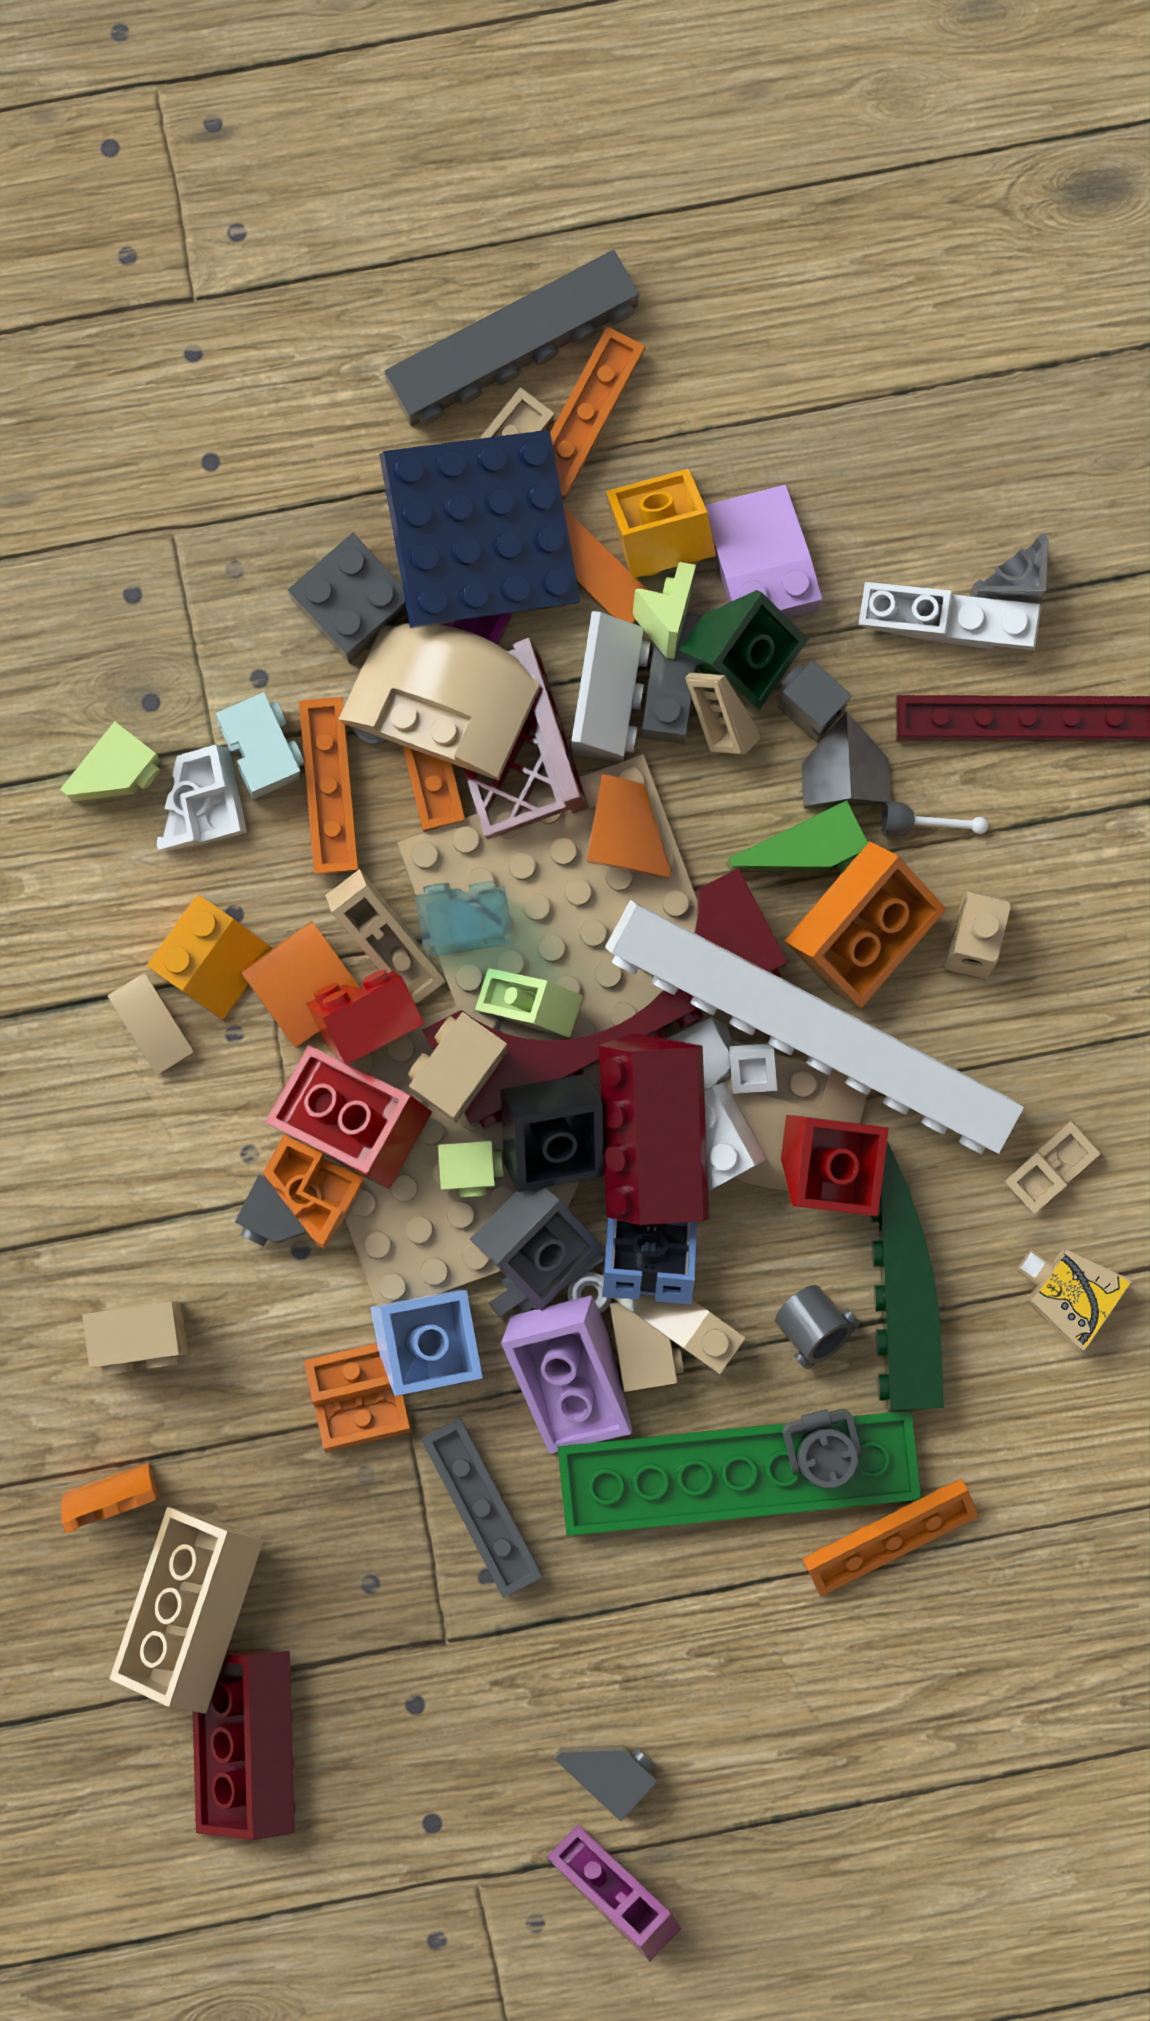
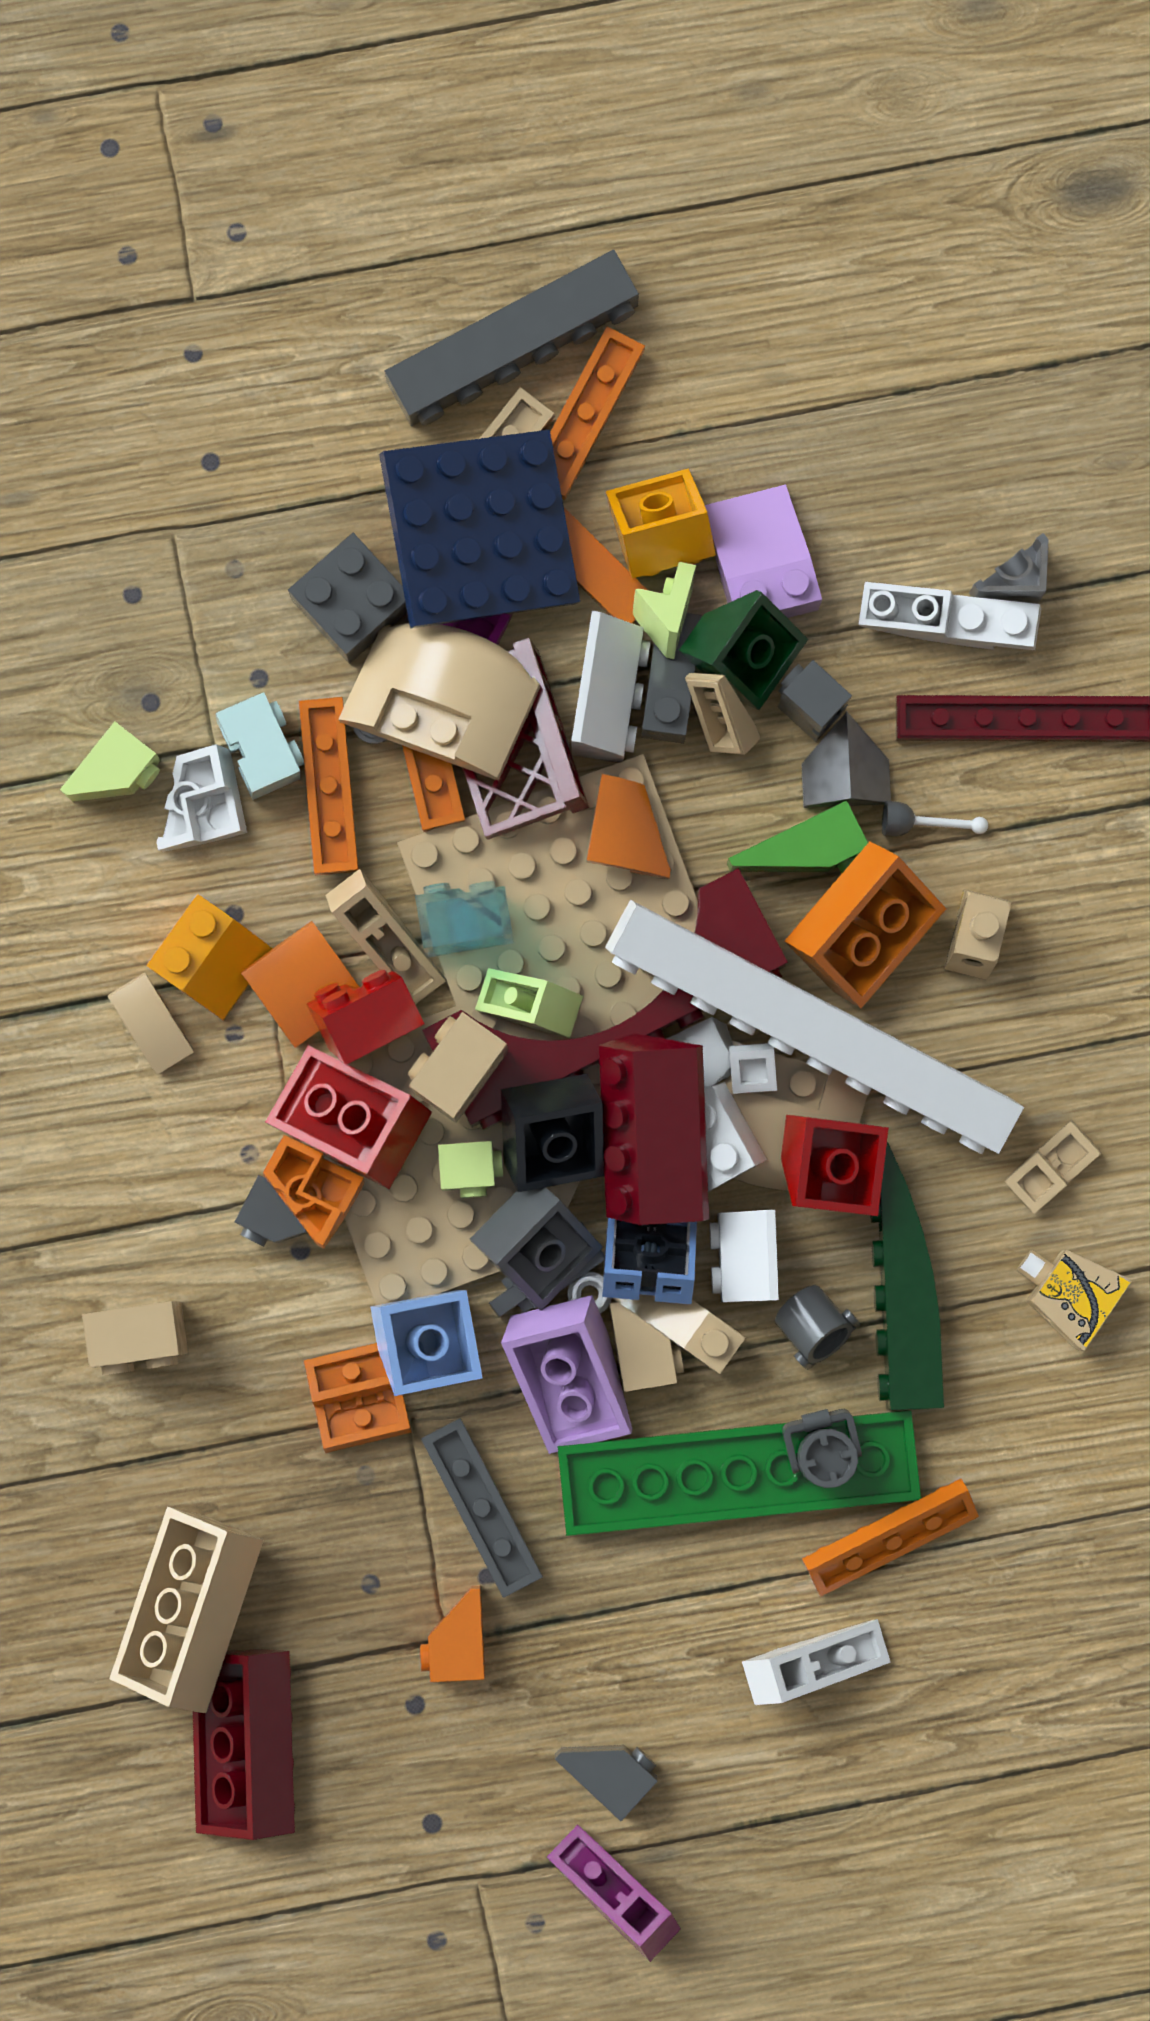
(108, 1497): orange slope -> none
(457, 1642): none -> orange slope
(745, 1256): none -> white slope
(815, 1663): none -> white slope

